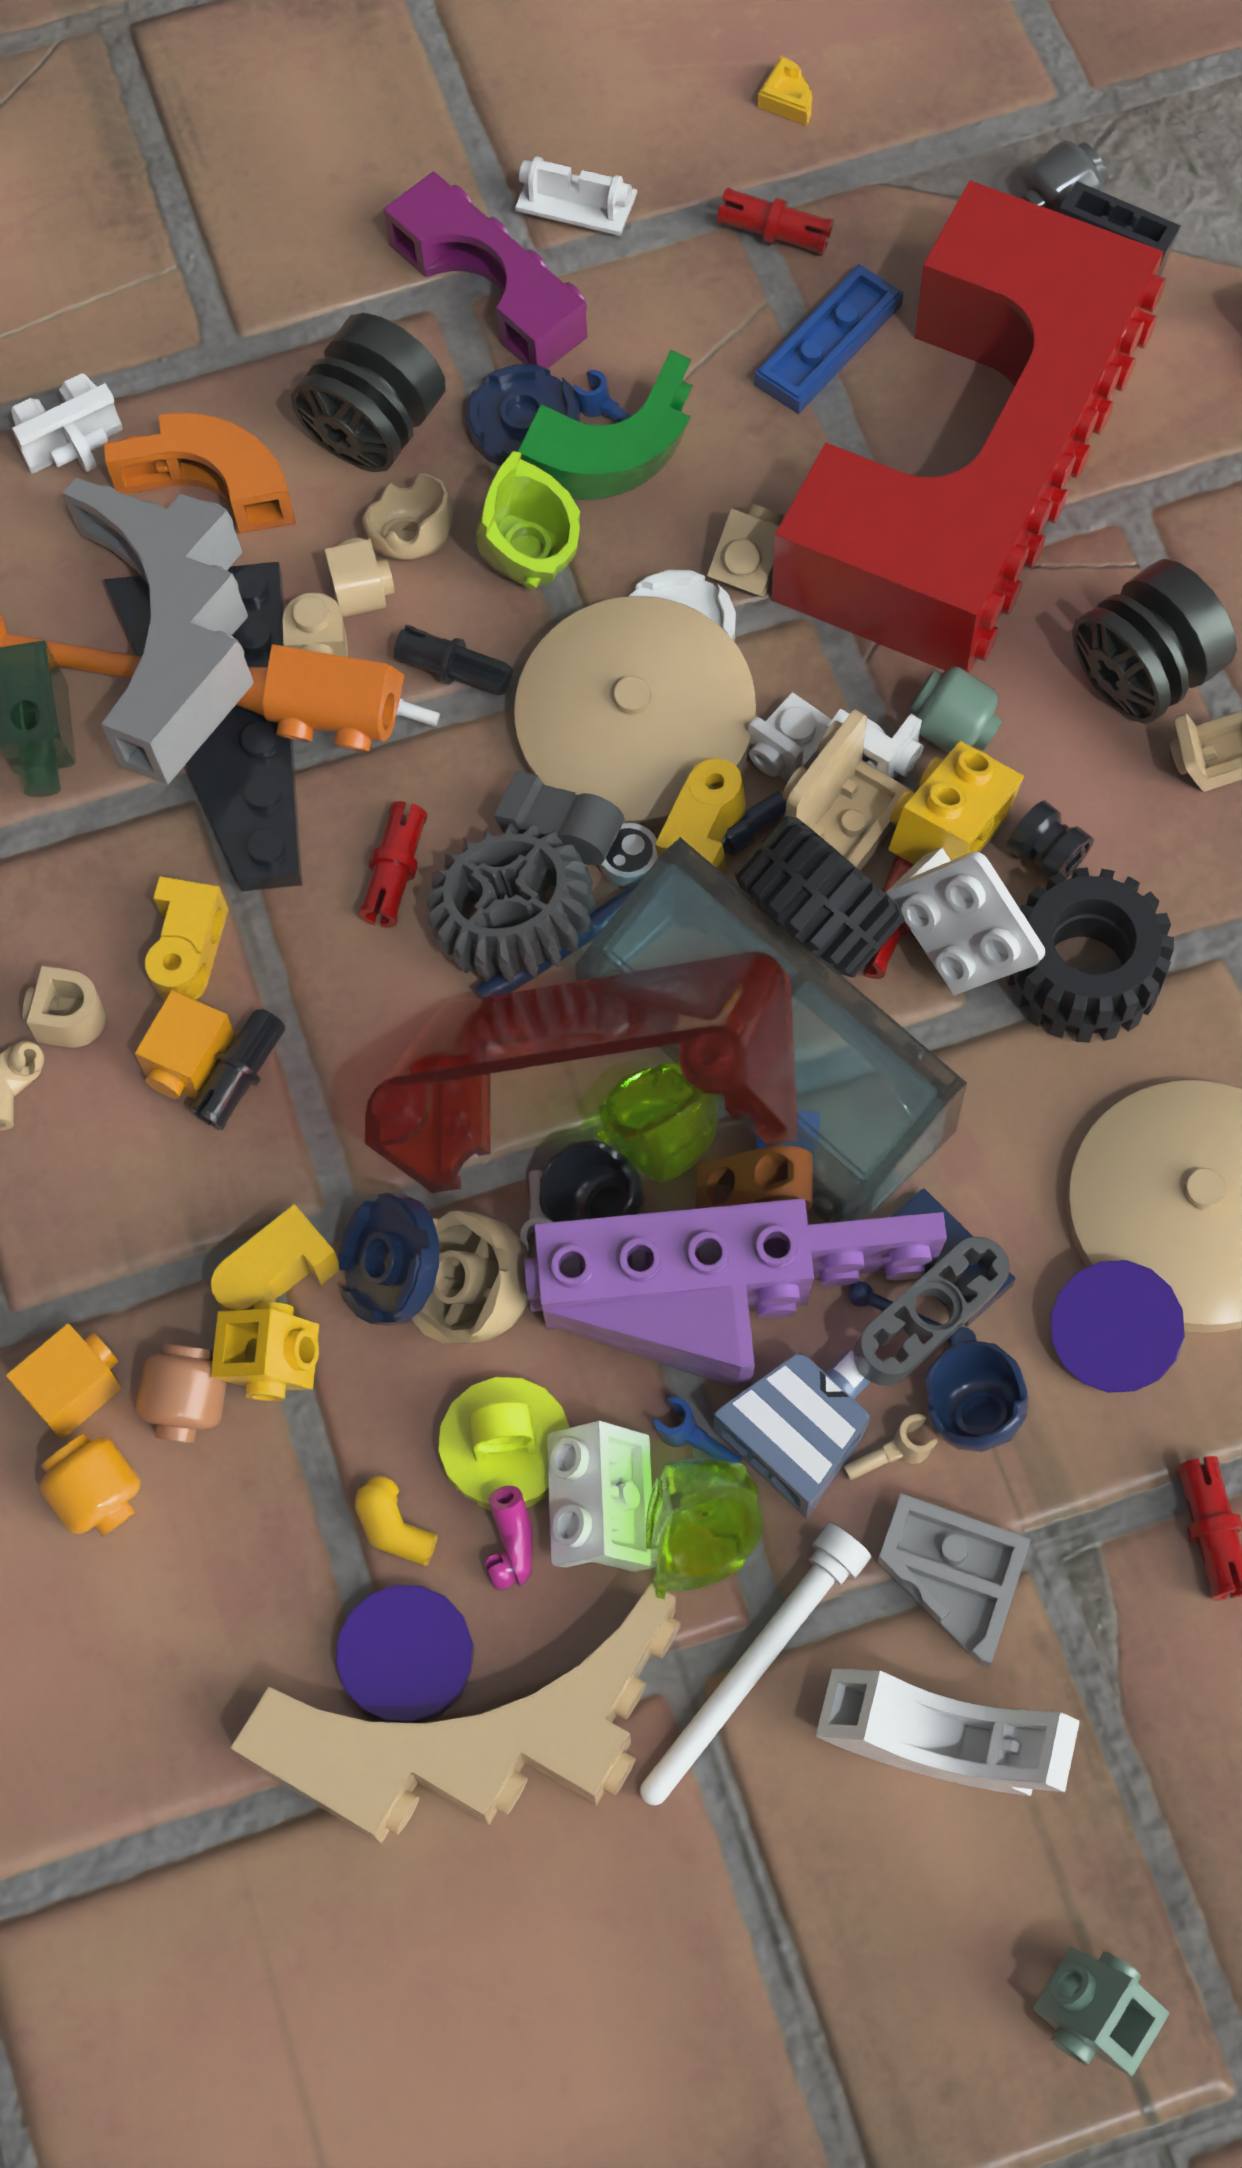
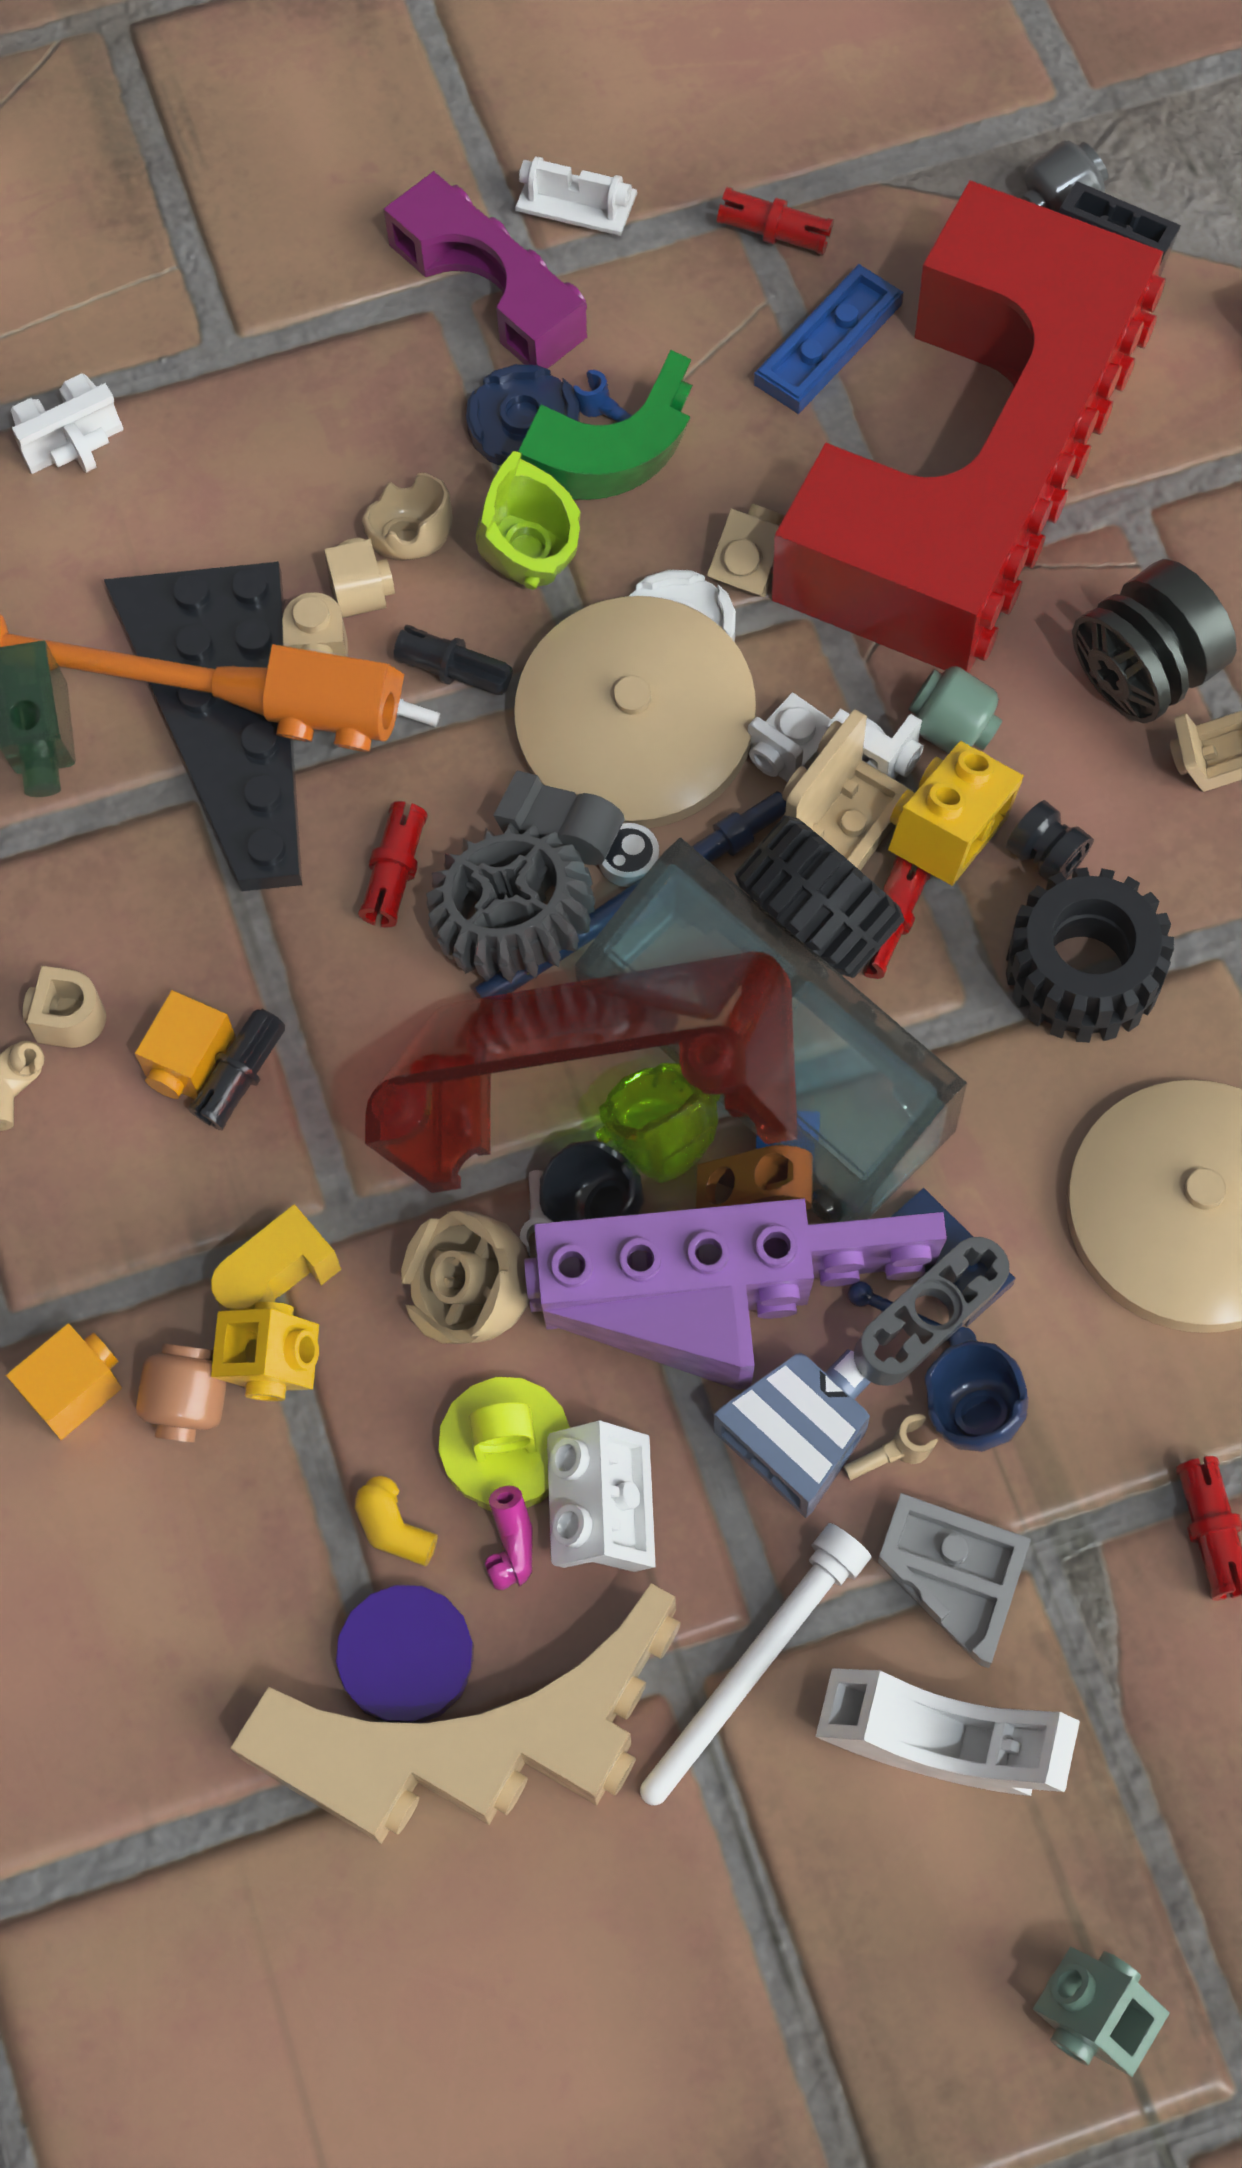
(89, 1485): light orange head -> none
(189, 937): yellow leg -> none
(190, 659): light grey arch -> none
(206, 455): orange arch -> none
(368, 392): pearl dark grey wheel -> none
(389, 1259): dark blue tile -> none
(691, 1434): blue hand -> none
(700, 1523): clear neon green helmet -> none
(705, 810): yellow leg -> none
(786, 92): yellow tile -> none
(965, 920): white bracket -> none
(1117, 1326): dark purple tile -> none

